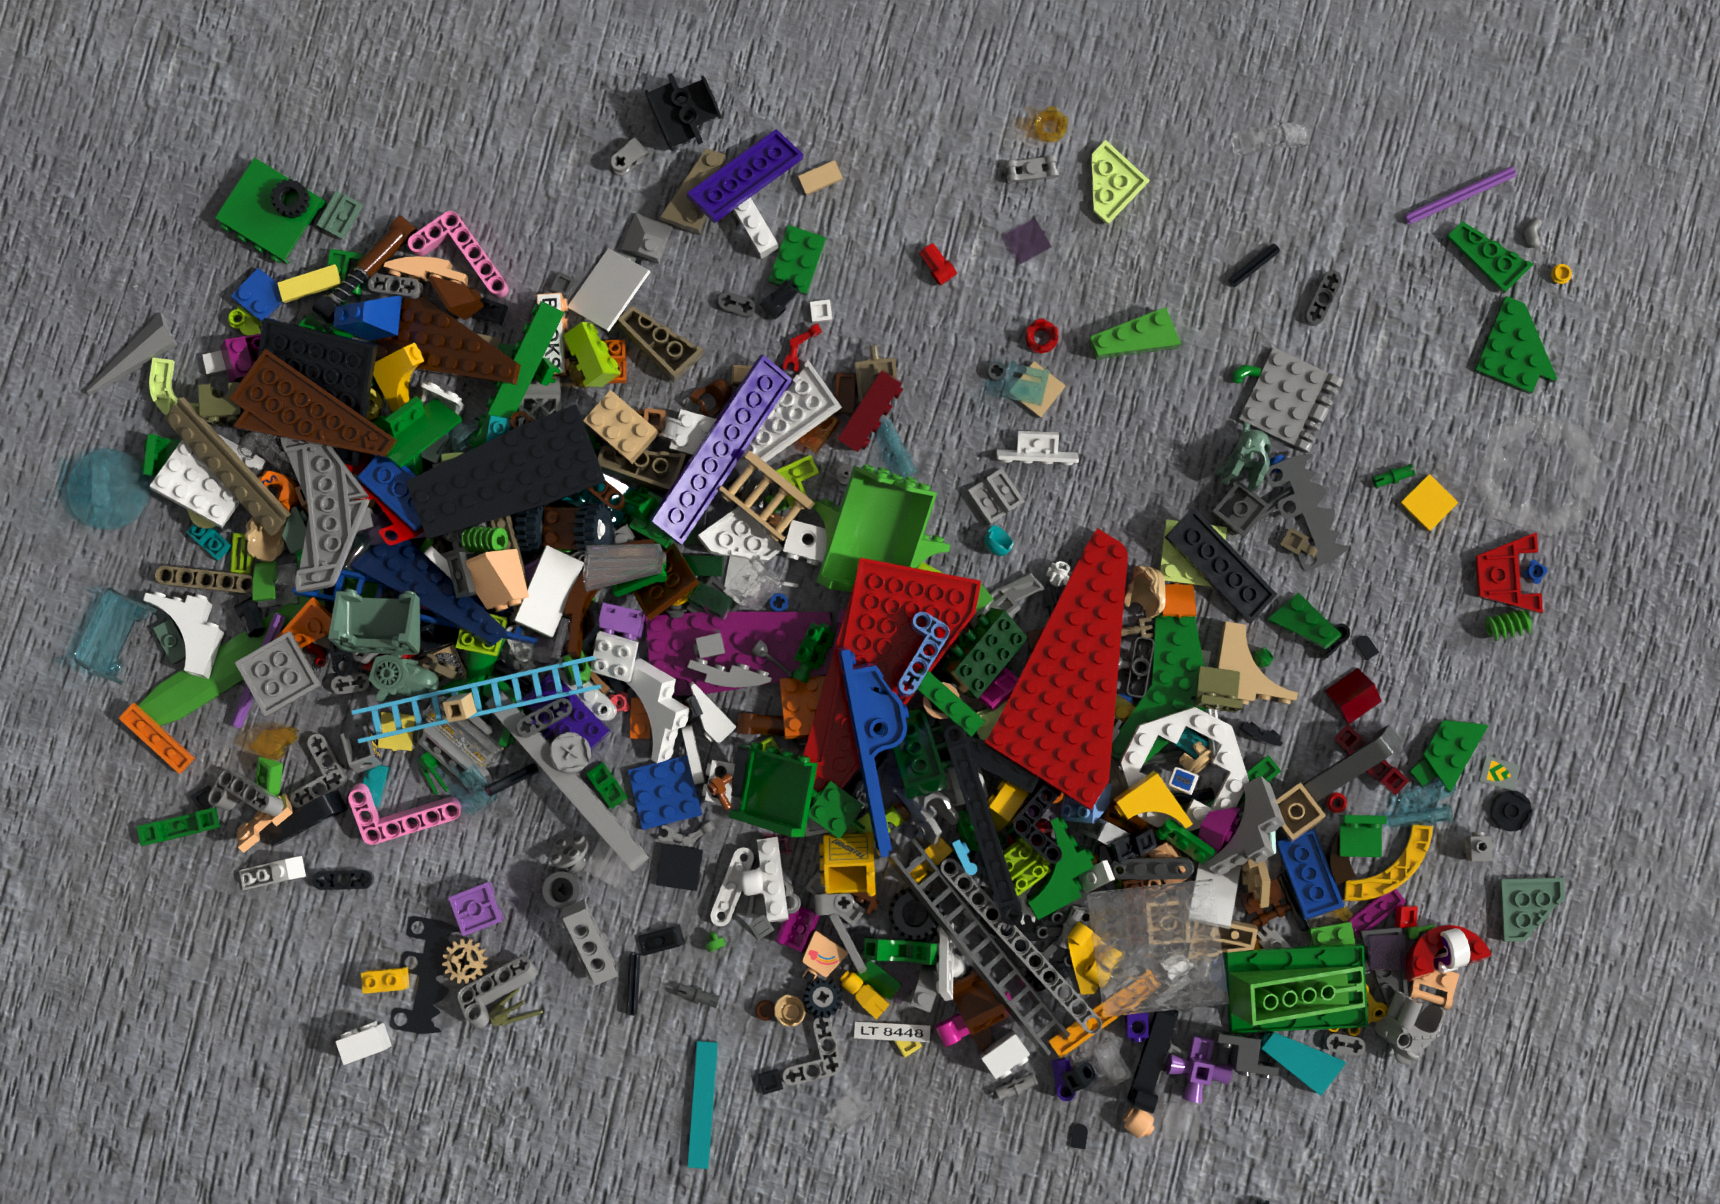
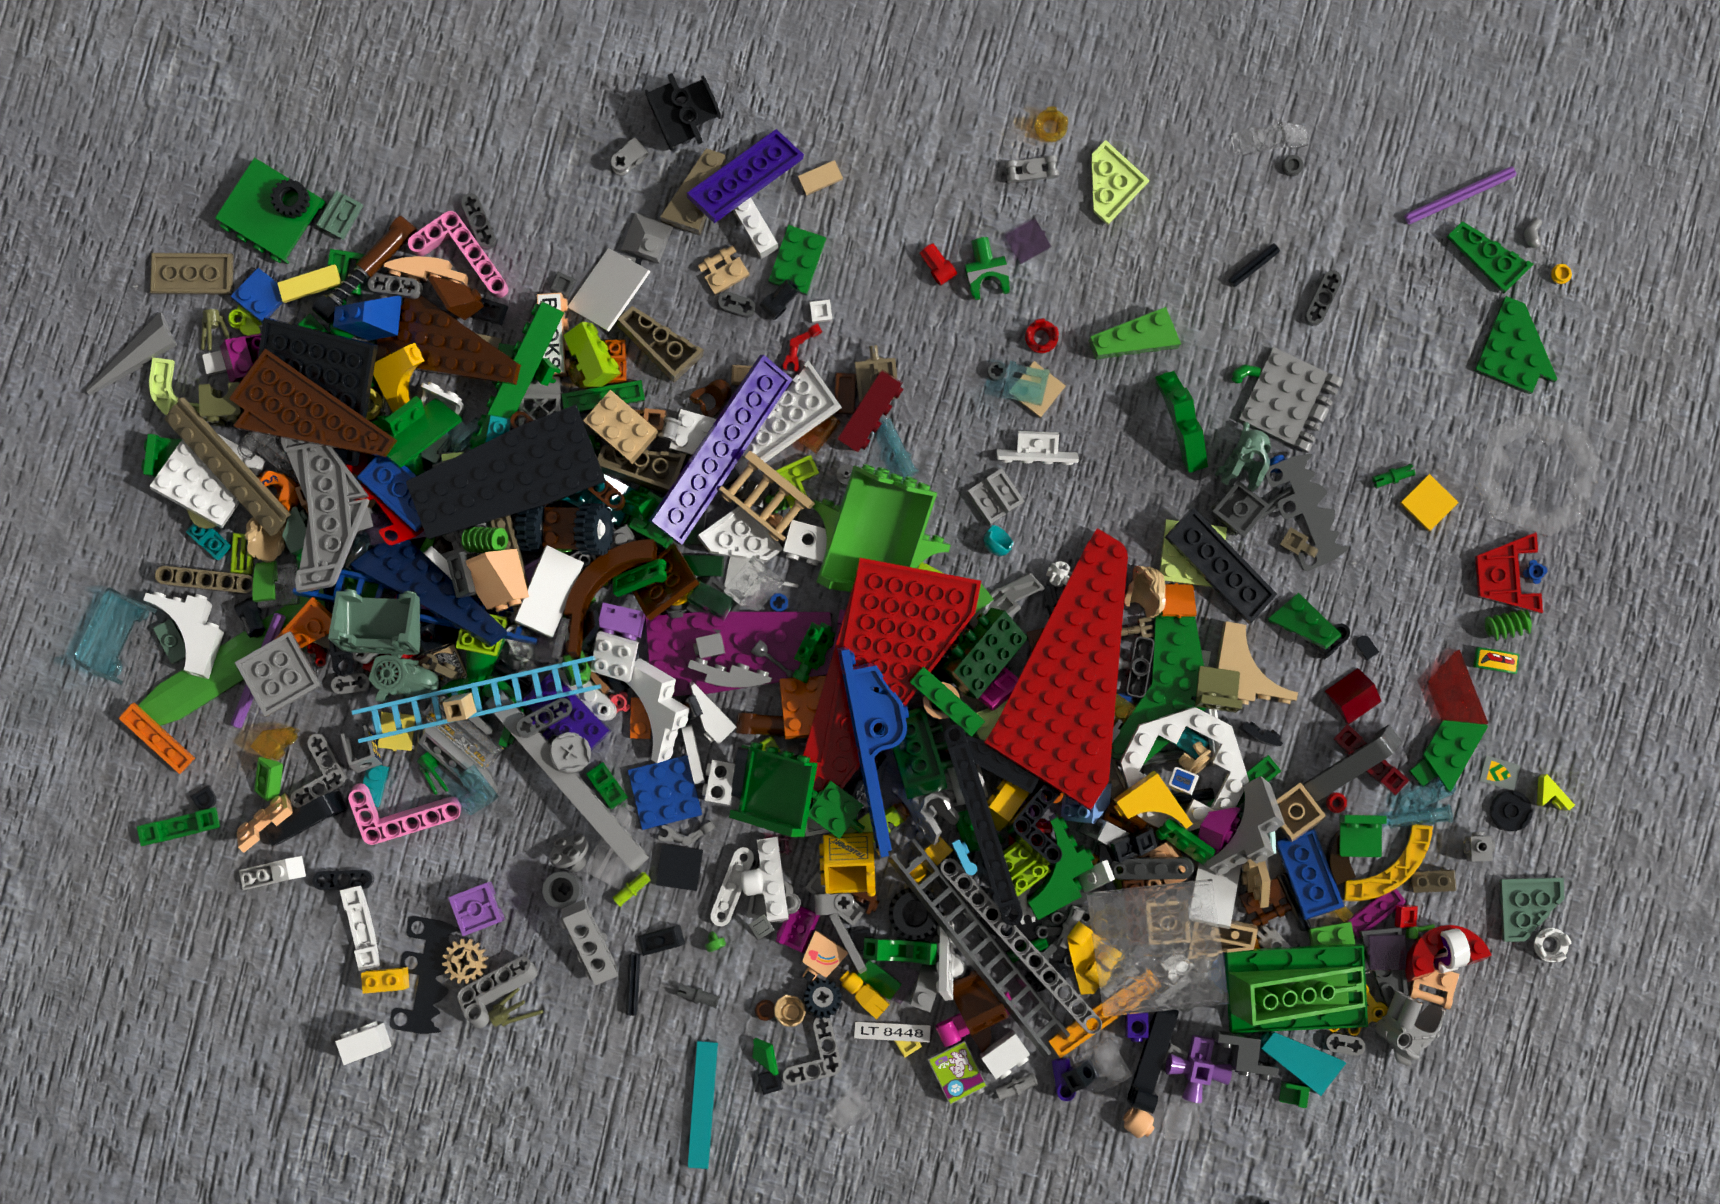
(108, 489): clear light blue bracket -> none
(191, 273): none -> dark tan tile
(210, 321): none -> olive plant
(234, 786): light grey beam -> none
(361, 927): none -> white slope
(478, 206): none -> dark grey beam
(511, 779): black axle -> none
(587, 399): none -> green plate
(620, 563): clear slope -> none
(631, 888): none -> lime axle
(717, 786): dark orange piece -> none
(727, 275): none -> tan plate
(764, 1054): none -> green piece
(920, 658): medium blue beam -> none
(957, 1072): none -> brick
(986, 268): none -> green connector
(1038, 943): none -> green axle
(1079, 1136): black piece -> none
(1183, 416): none -> green arch
(1263, 657): green plate -> none
(1292, 165): none -> dark grey tile
(1294, 1094): none -> green panel
(1434, 881): none -> dark tan plate
(1455, 692): none -> clear red wing
(1496, 660): none -> slope
(1549, 789): none -> neon yellow slope
(1560, 952): none -> white piece

